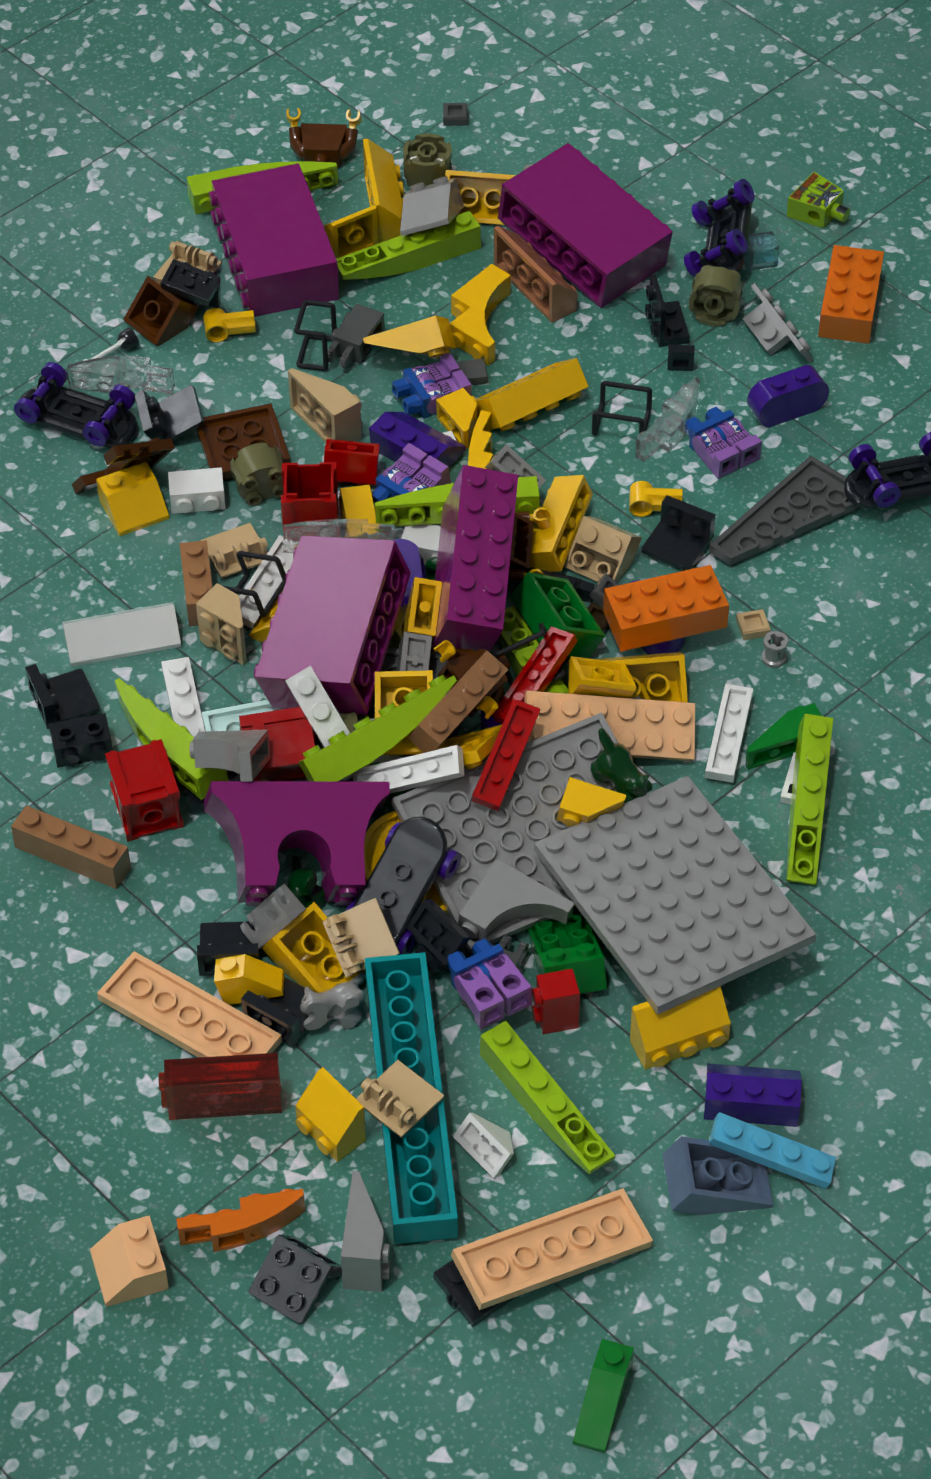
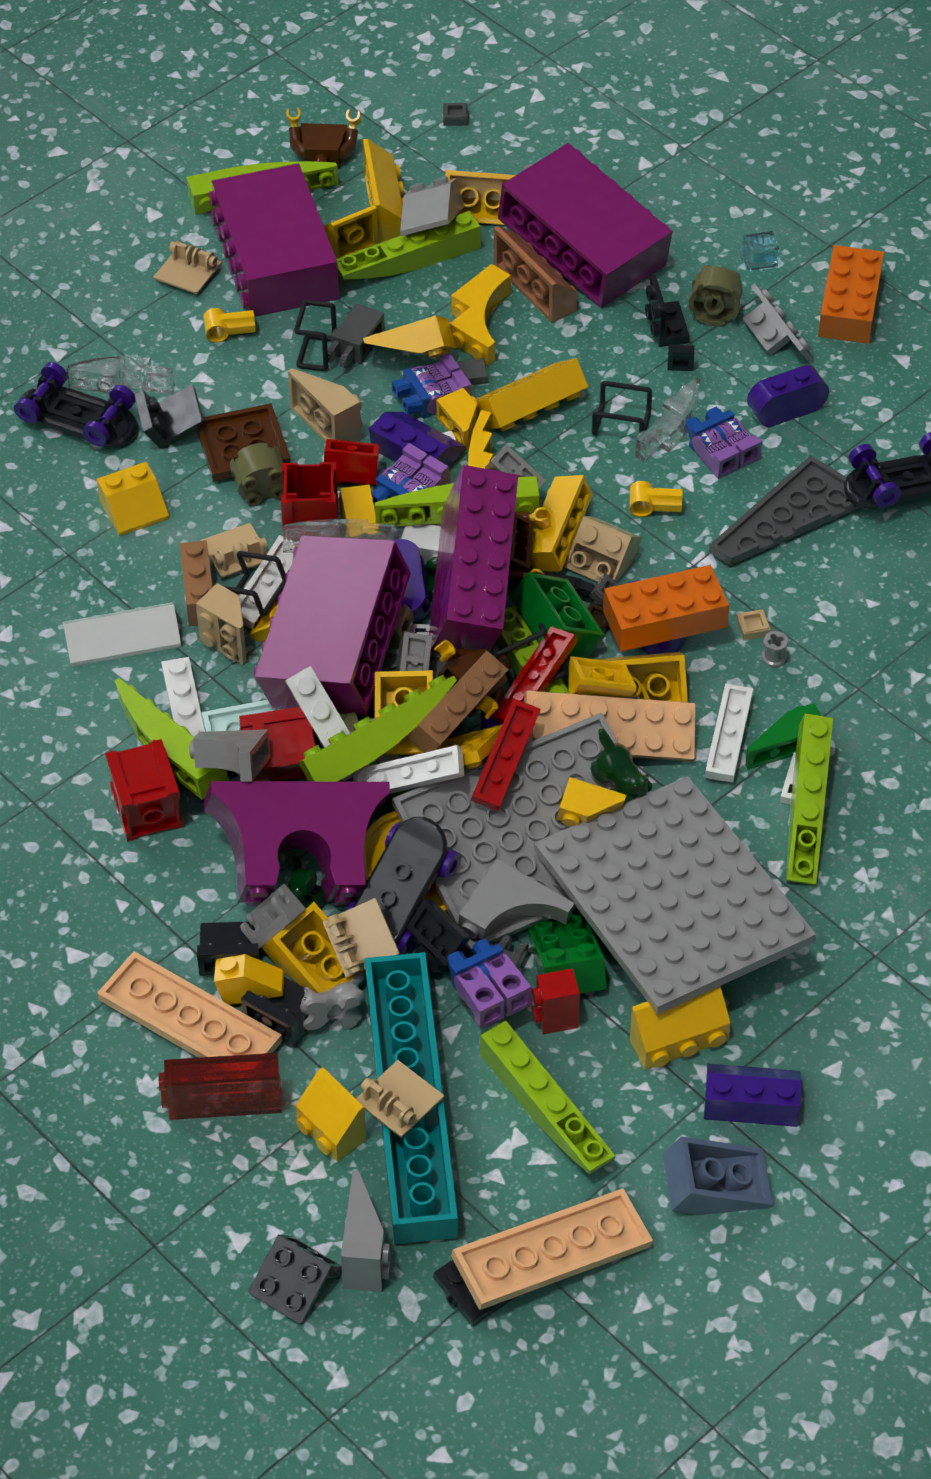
(61, 696): black bracket -> none
(71, 847): medium nougat brick -> none
(80, 740): black brick -> none
(125, 456): reddish brown wing -> none
(126, 340): black hinge -> none
(129, 1262): light nougat slope -> none
(159, 313): reddish brown slope -> none
(192, 283): black bracket -> none
(196, 490): white brick -> none
(255, 1220): orange slope -> none
(423, 607): yellow slope -> none
(426, 159): olive brick -> none
(485, 1143): white slope -> none
(604, 1395): green slope -> none
(680, 534): black bracket -> none
(728, 230): piece -> none
(772, 1150): medium azure plate -> none
(817, 202): lime torso -> none

